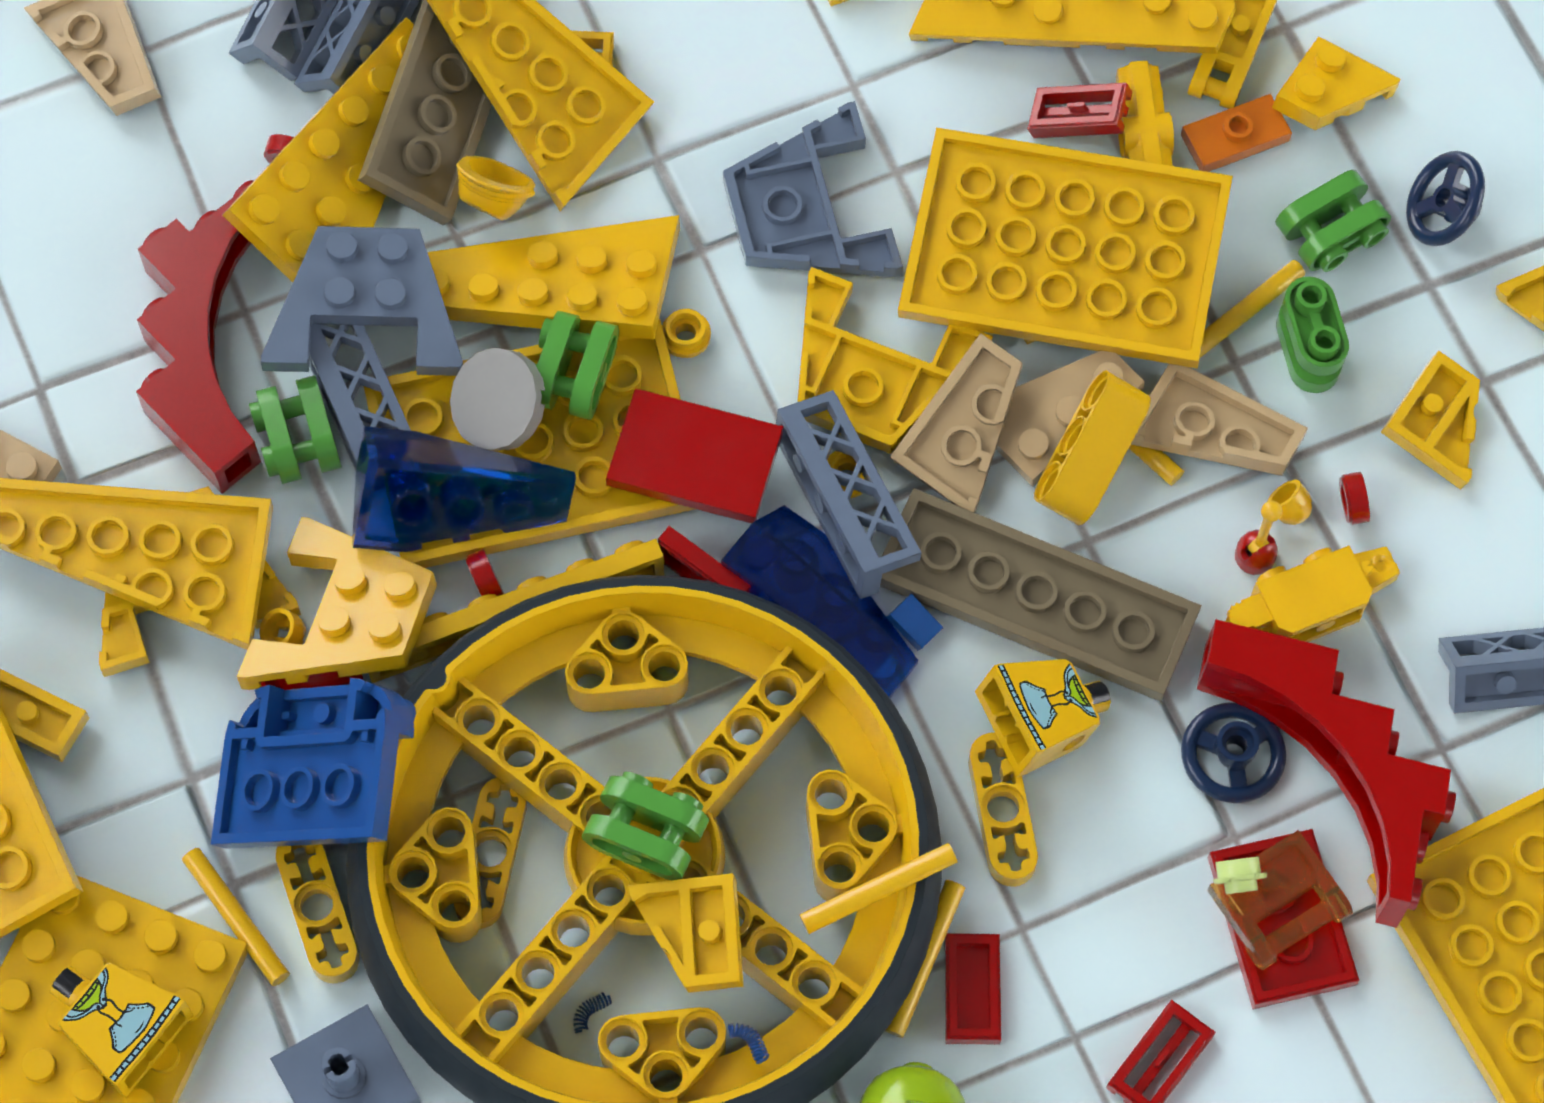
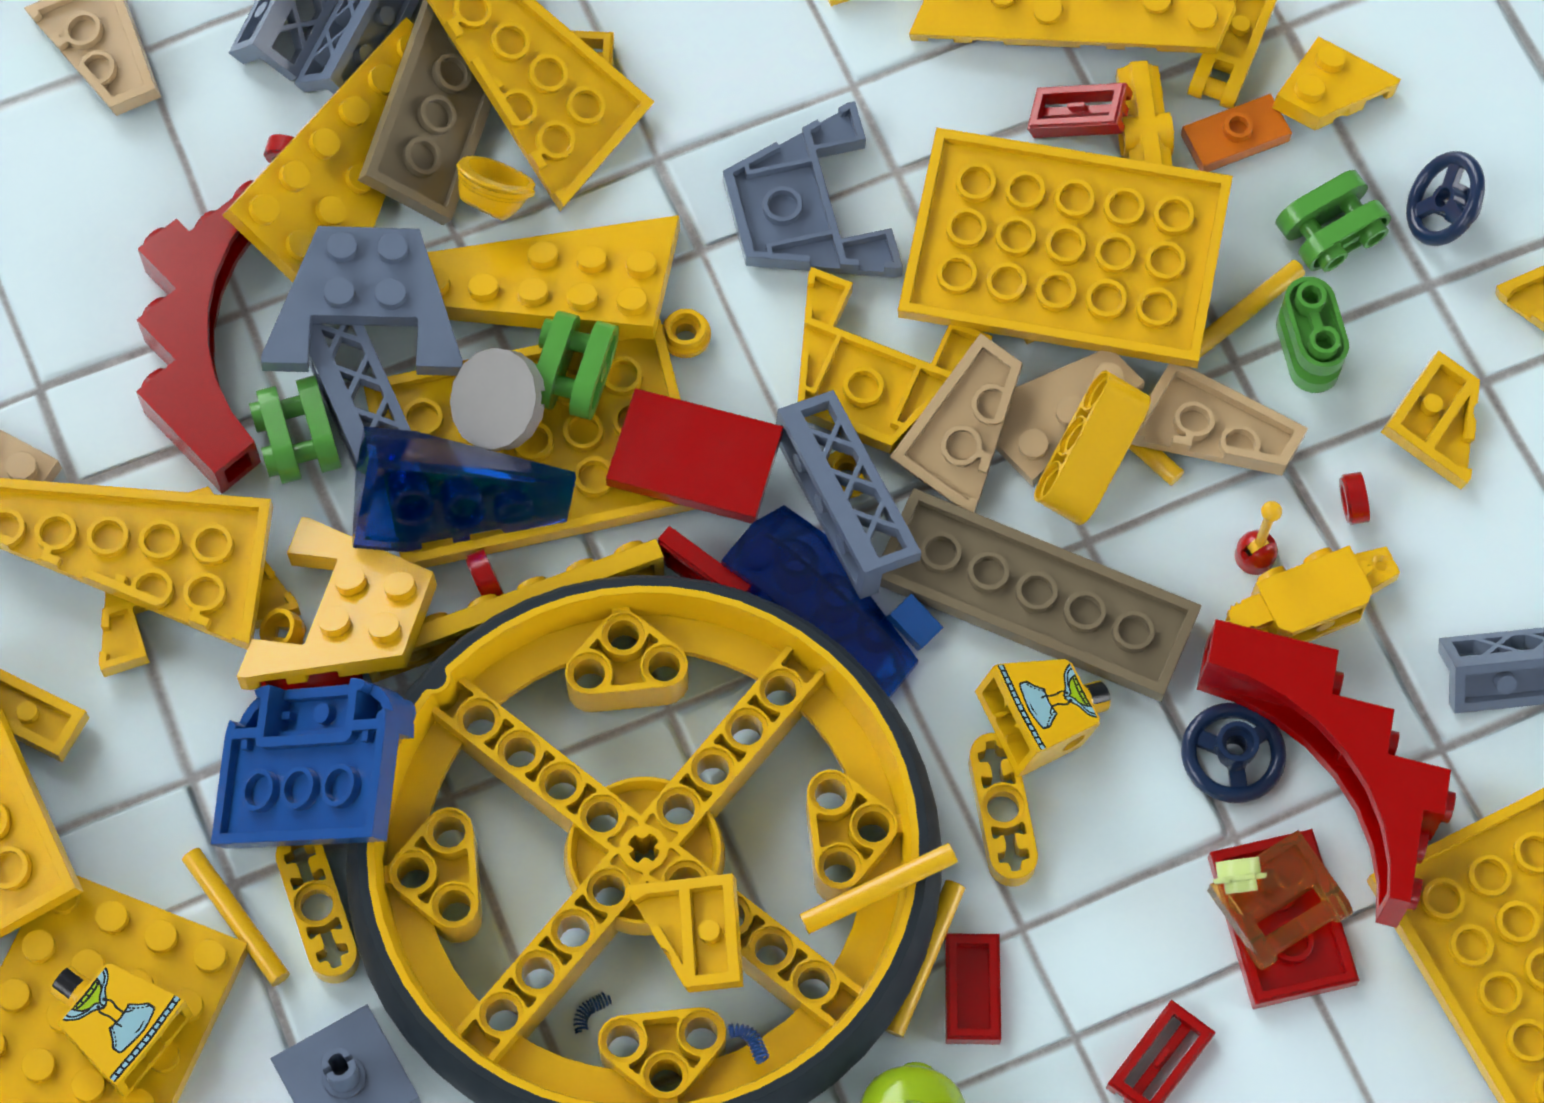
(514, 818): yellow beam -> none
(633, 798): bright green brick -> none
(1294, 500): yellow hinge -> none

